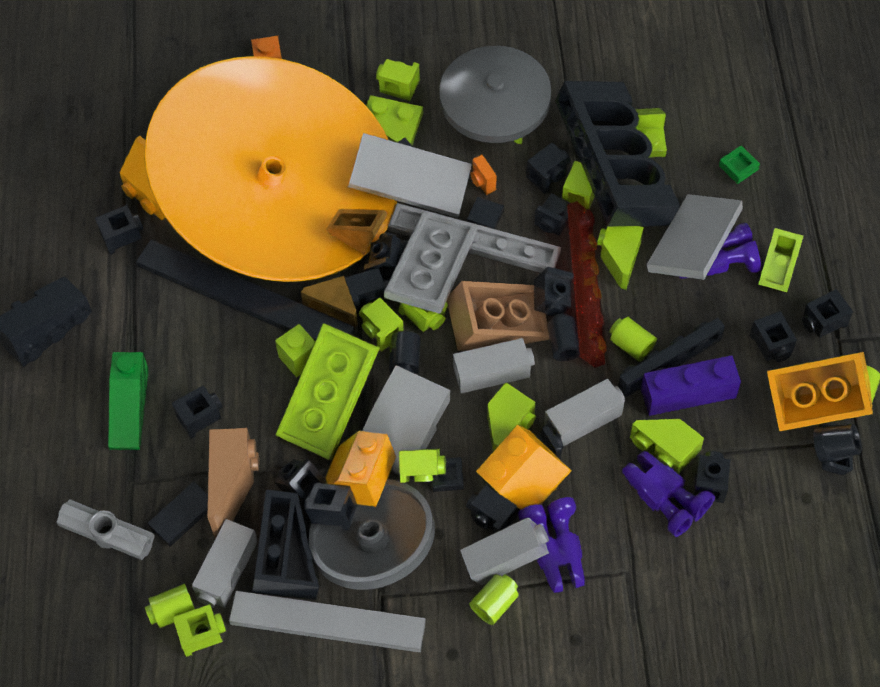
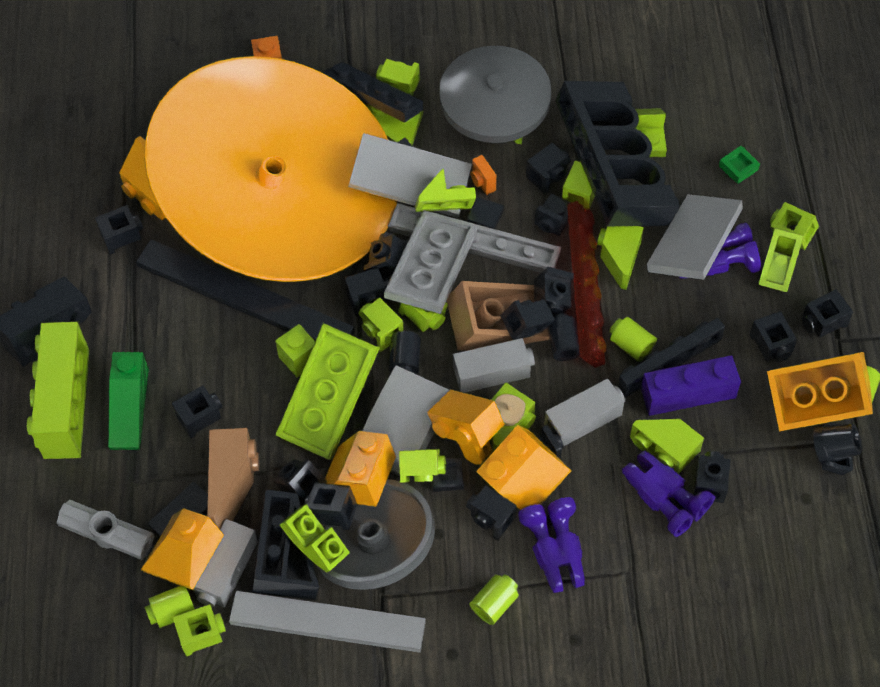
(59, 390): none -> lime brick
(184, 548): none -> light orange slope
(313, 540): none -> lime slope
(332, 299): pearl gold slope -> none
(356, 227): pearl gold slope -> none
(376, 93): none -> black plate
(438, 198): none -> lime slope
(468, 421): none -> light orange brick
(505, 550): light grey brick -> none
(510, 408): none -> tan piece
(527, 318): none -> black brick
(791, 215): none -> lime brick

